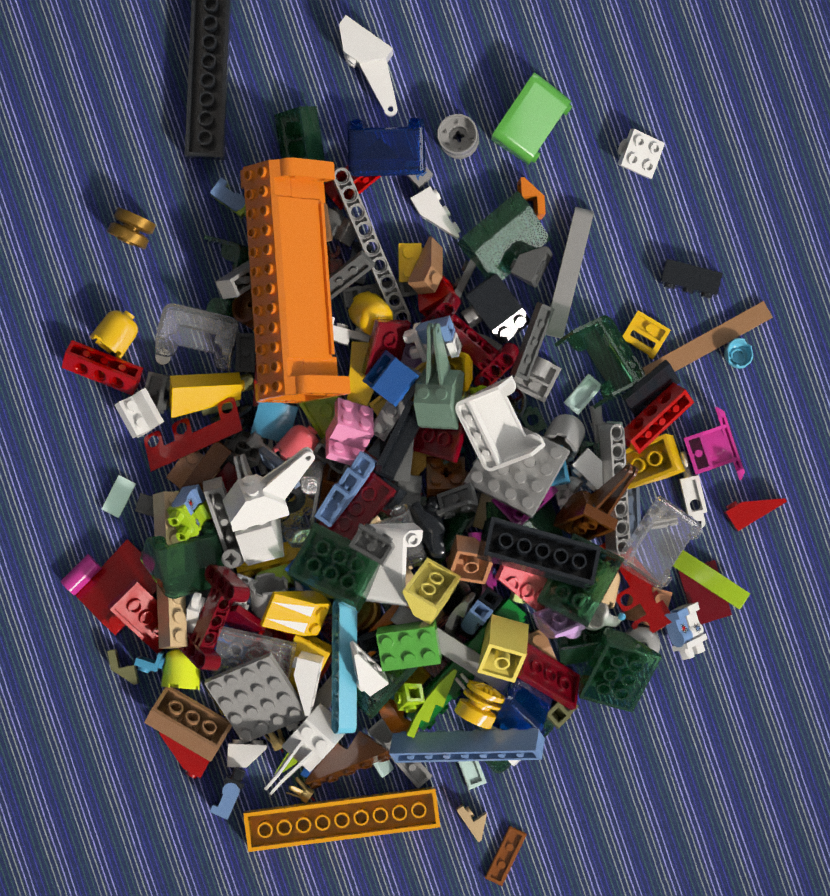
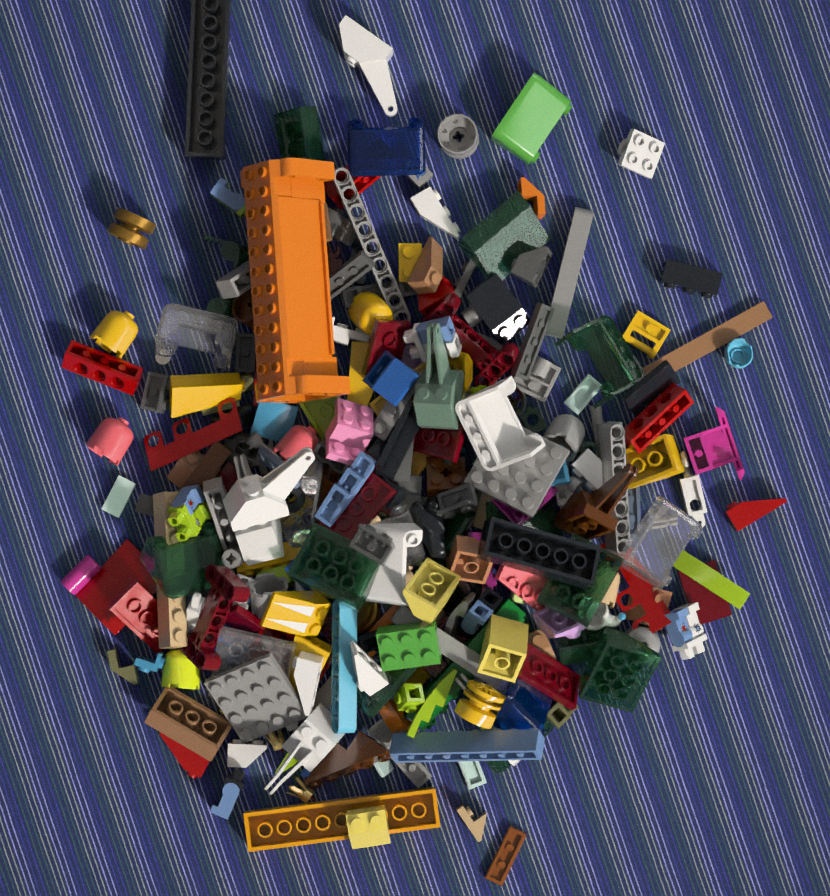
(111, 439): none -> coral cylinder
(139, 413): white bracket -> none
(368, 827): none -> light yellow slope

